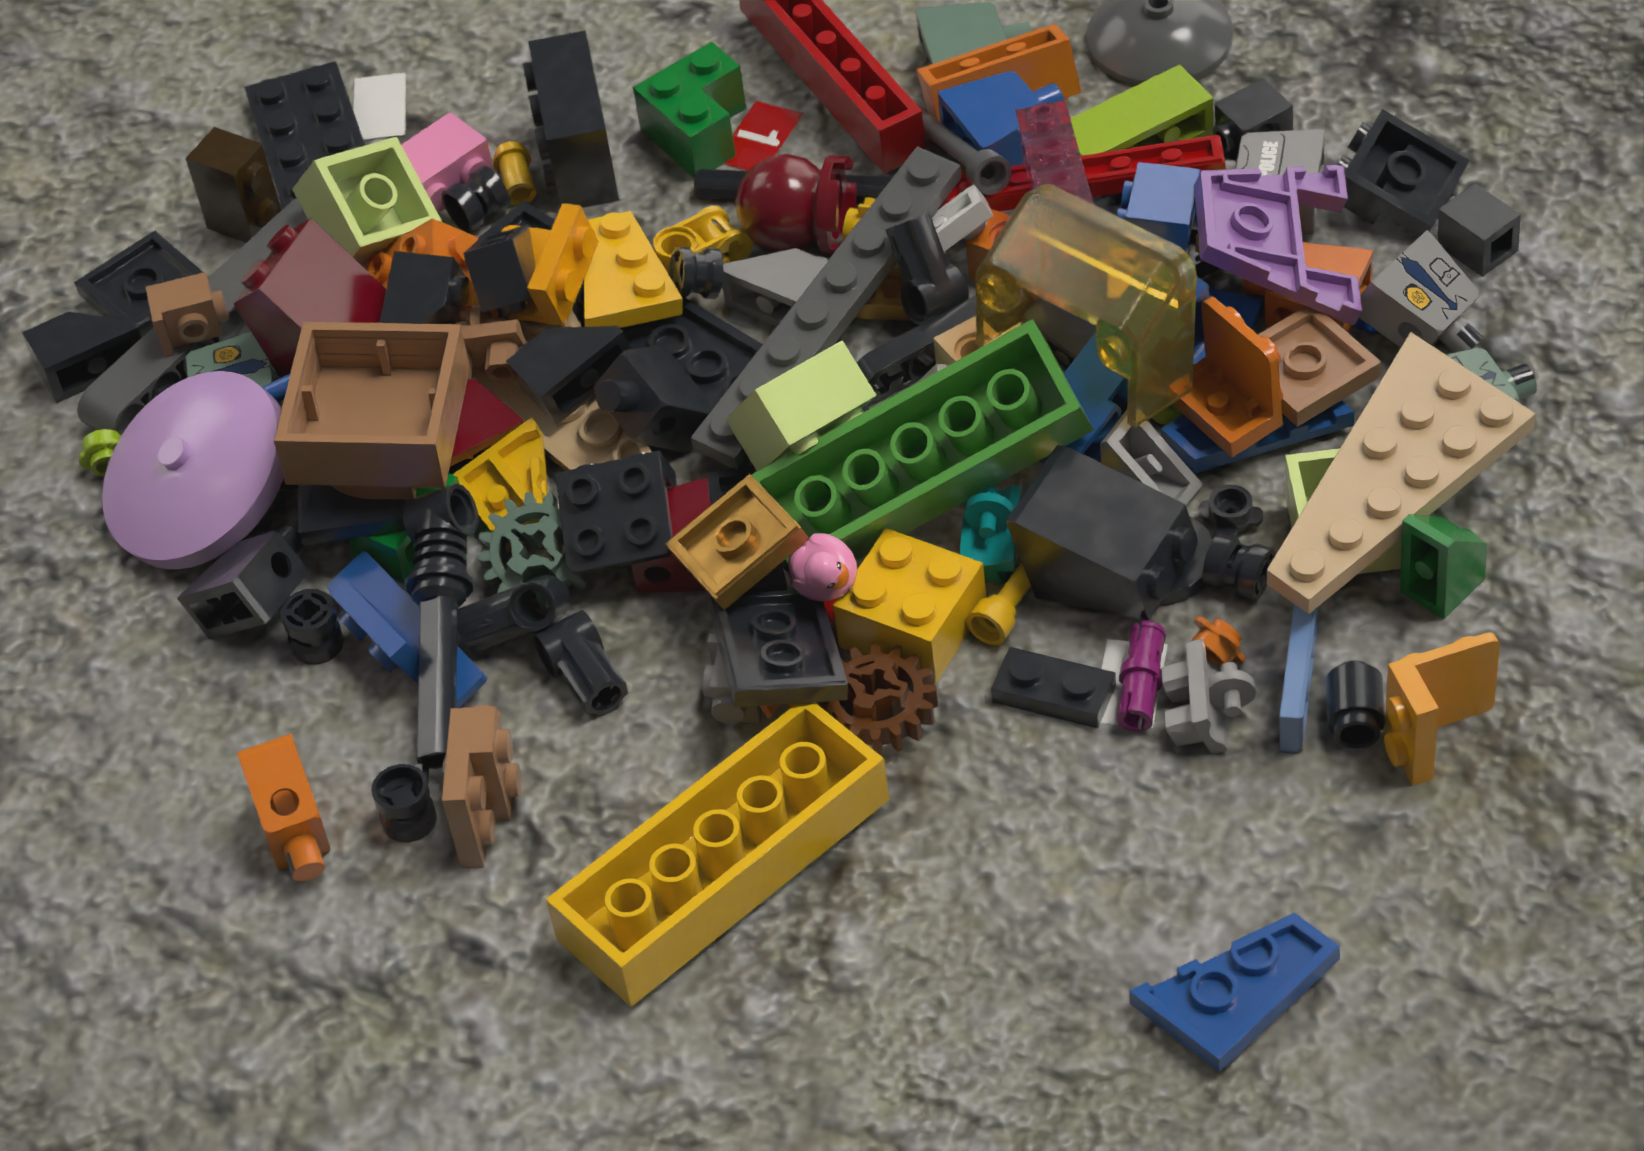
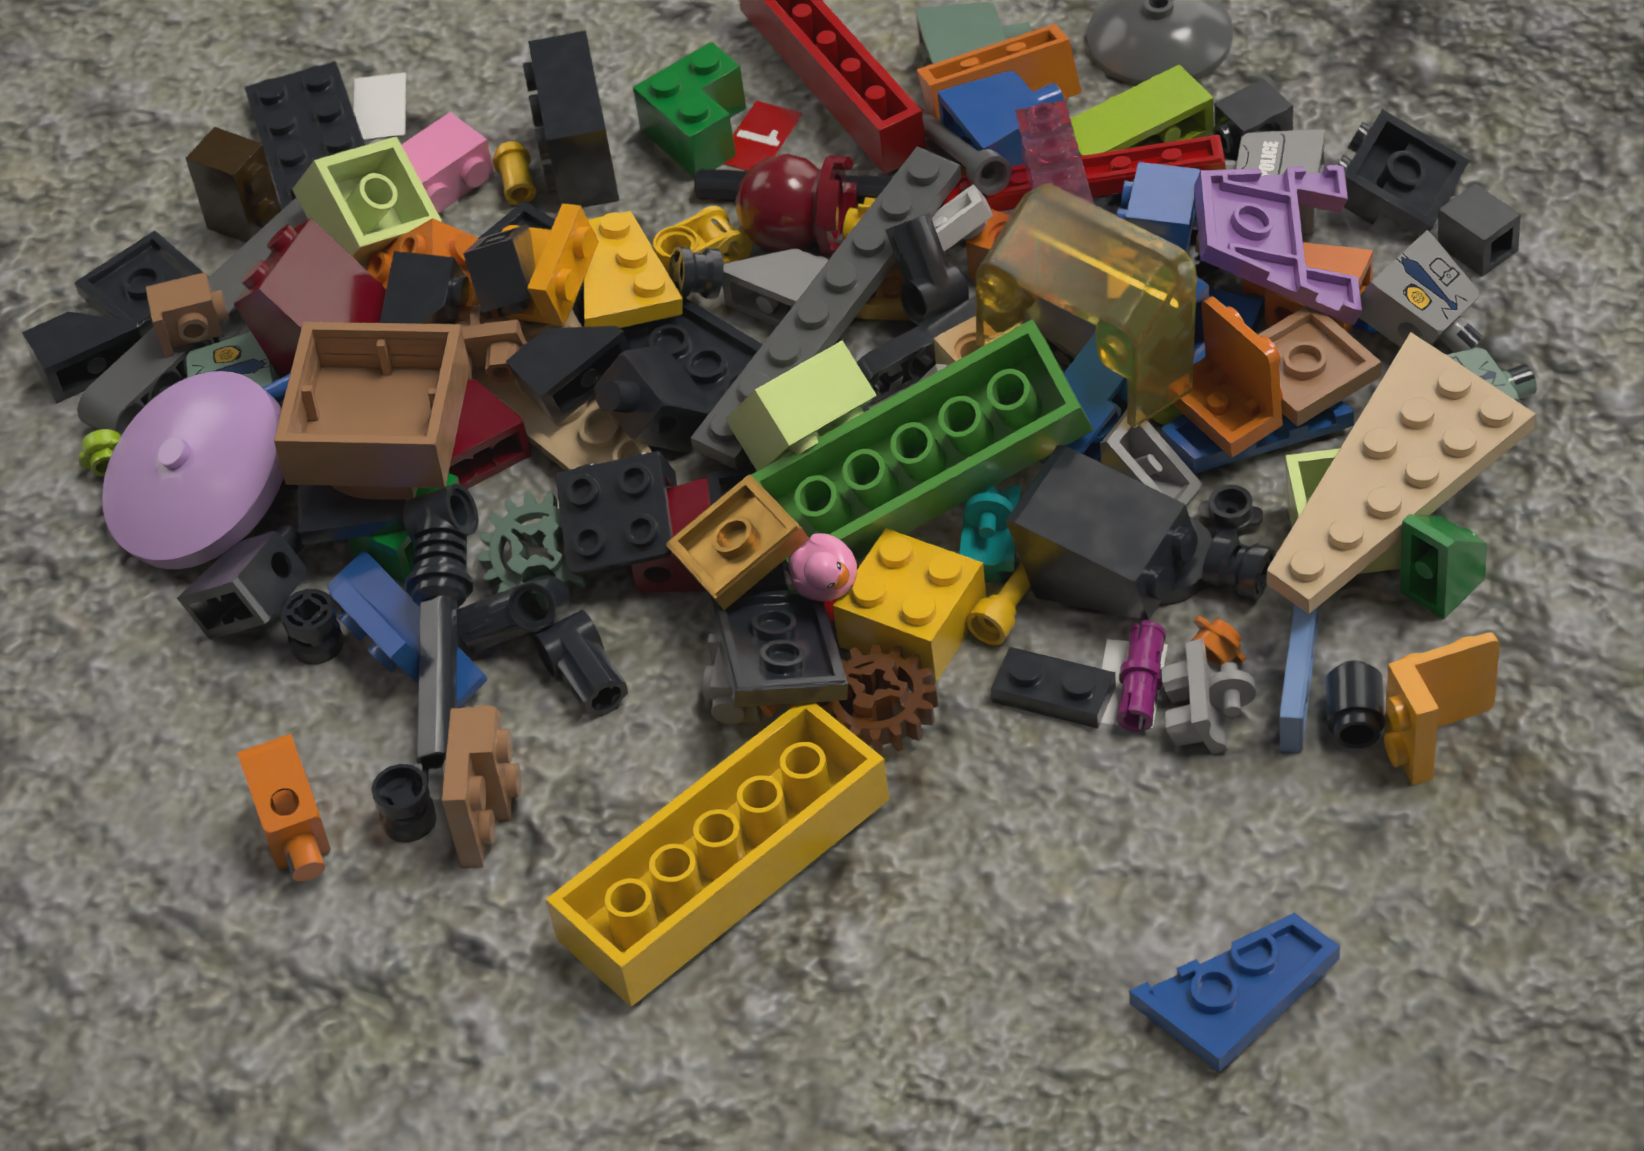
(476, 199): black wheel -> none
(507, 472): yellow wing -> none

